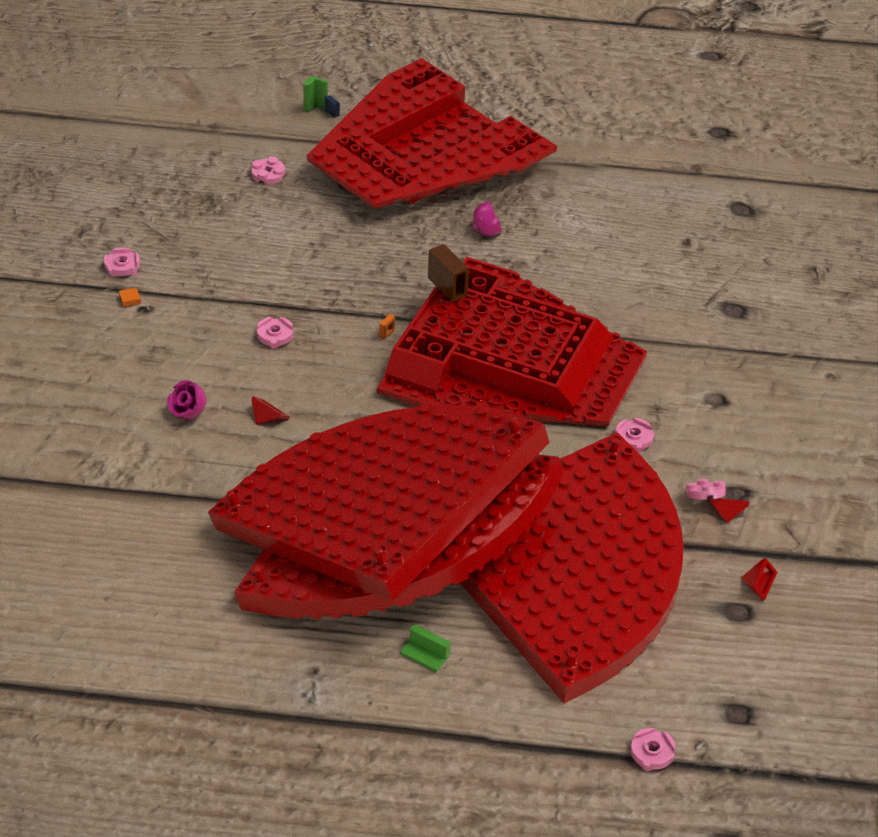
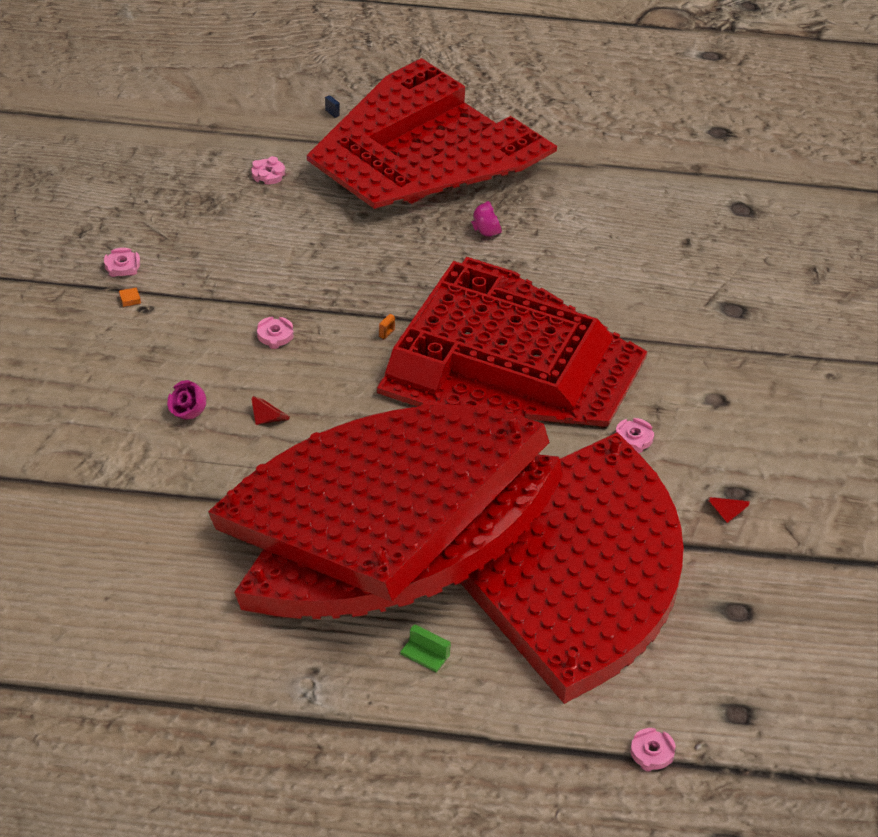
(314, 93): bright green panel -> none
(448, 273): reddish brown brick -> none
(705, 488): bright pink plate -> none
(760, 578): red slope -> none

